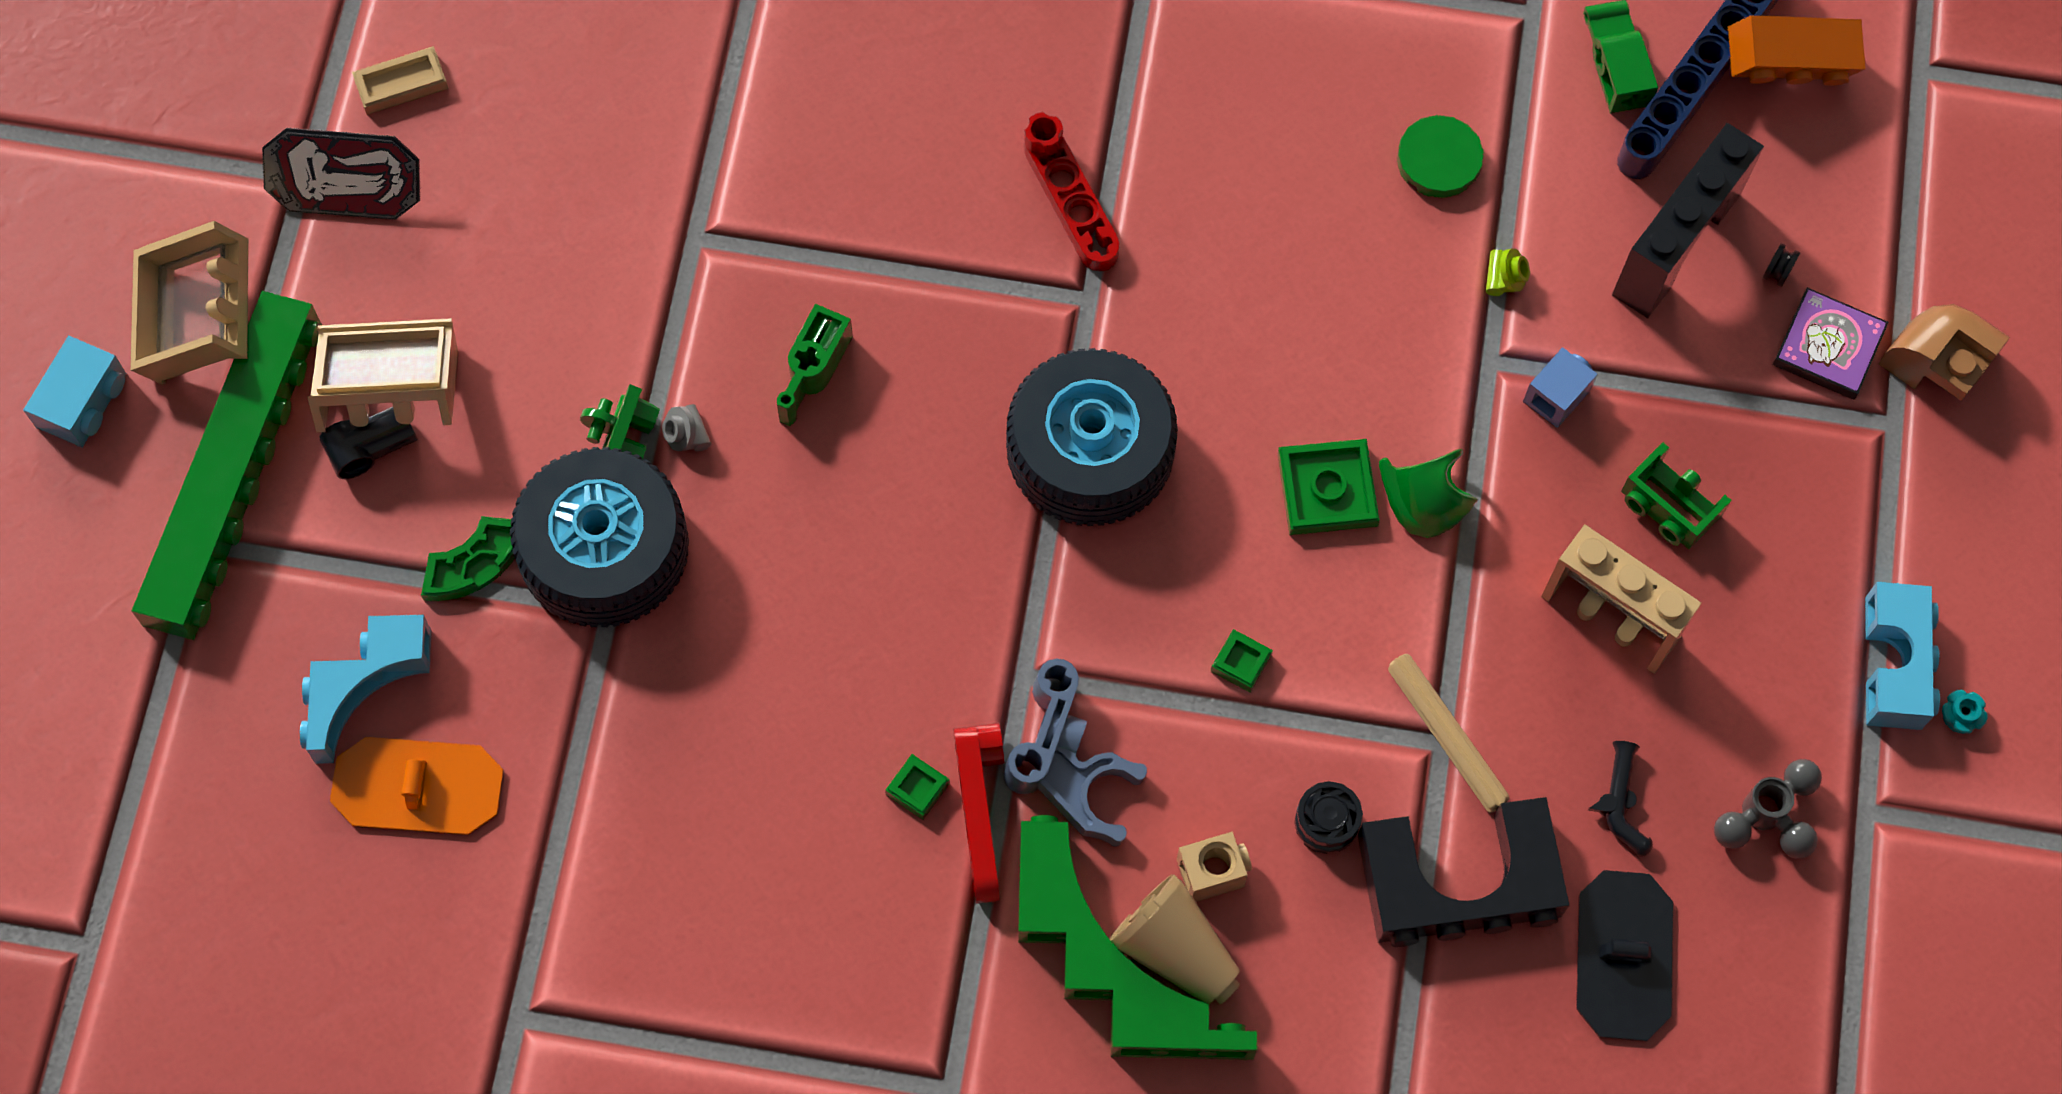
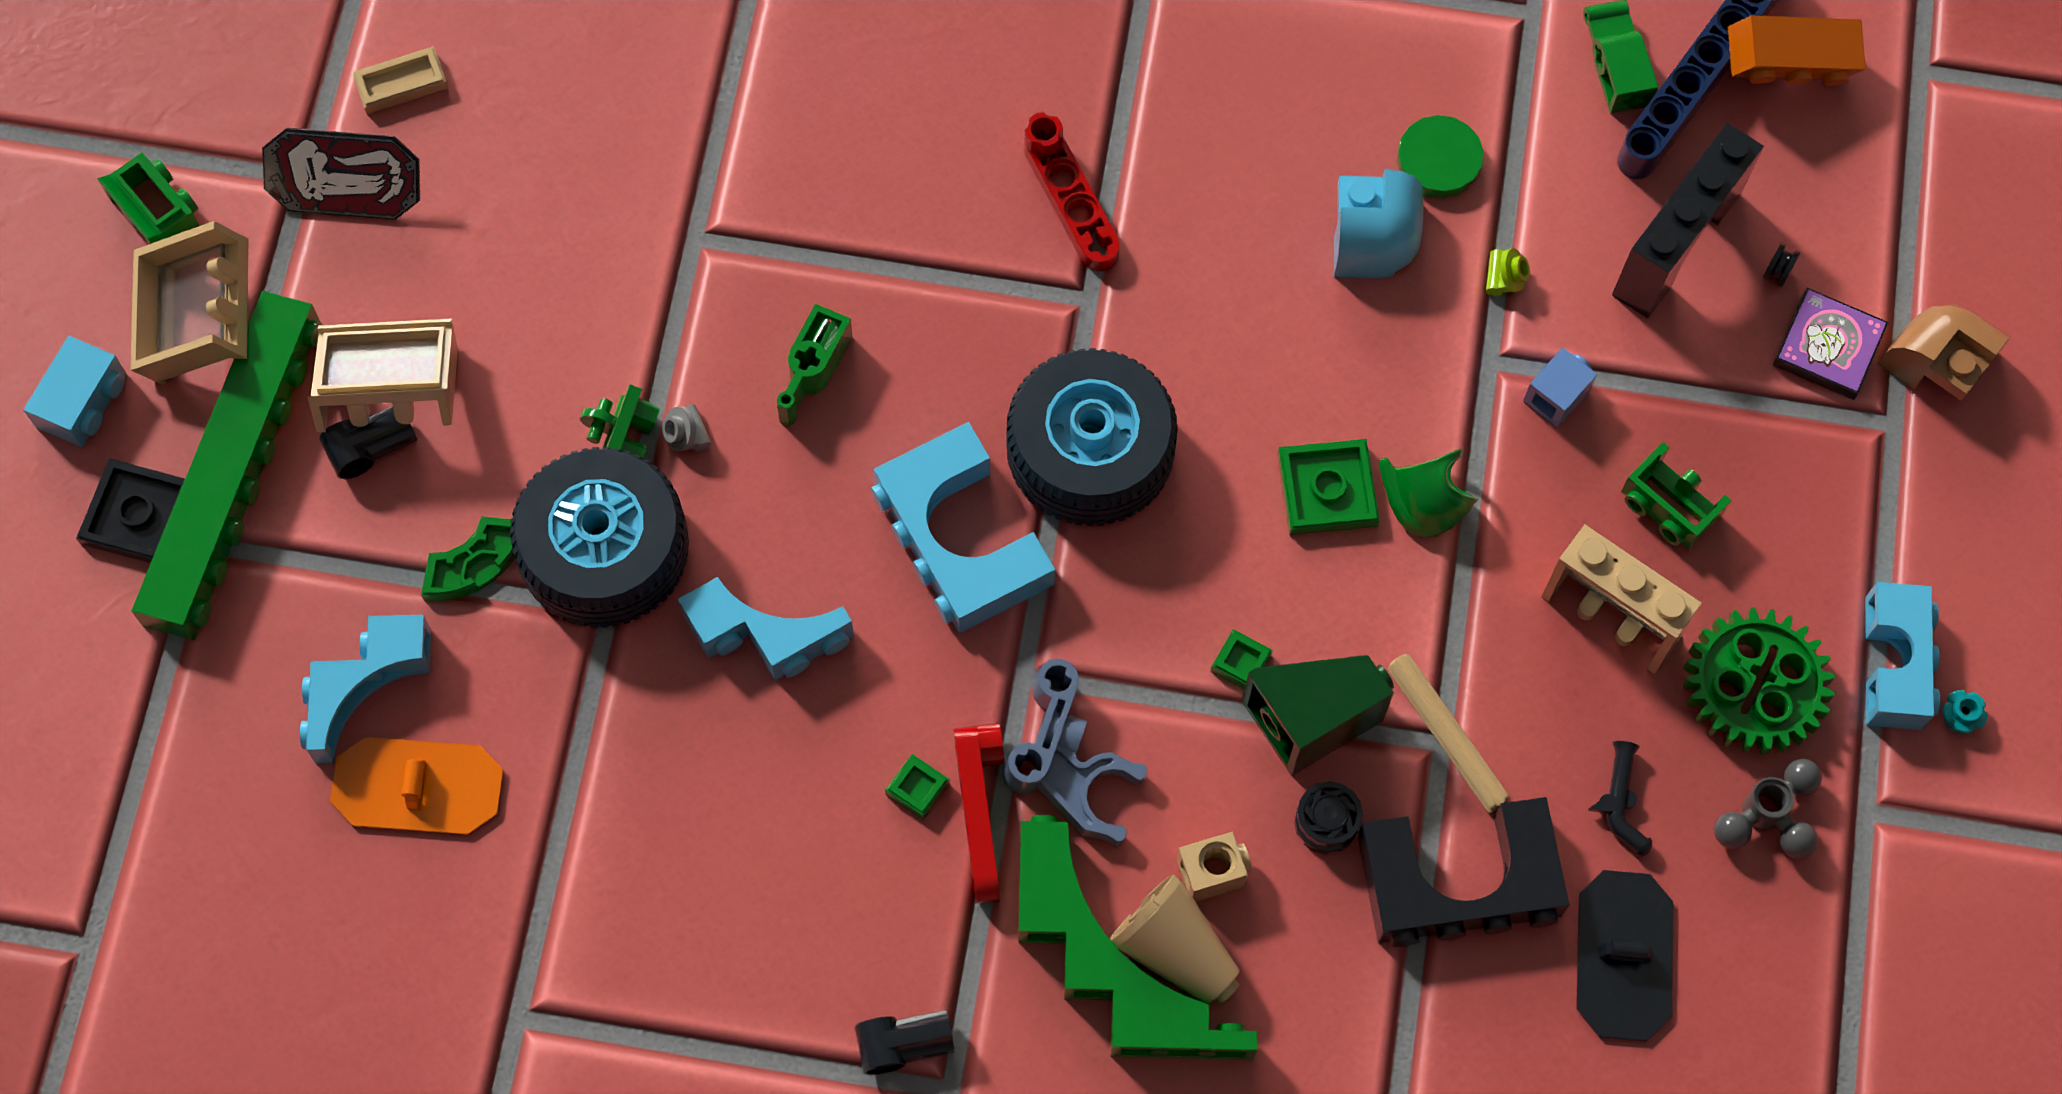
(119, 190): none -> green window
(129, 510): none -> black tile
(783, 643): none -> medium azure arch
(891, 1043): none -> black piece
(965, 586): none -> medium azure arch
(1316, 705): none -> dark green slope
(1377, 224): none -> medium azure brick
(1797, 700): none -> green gear

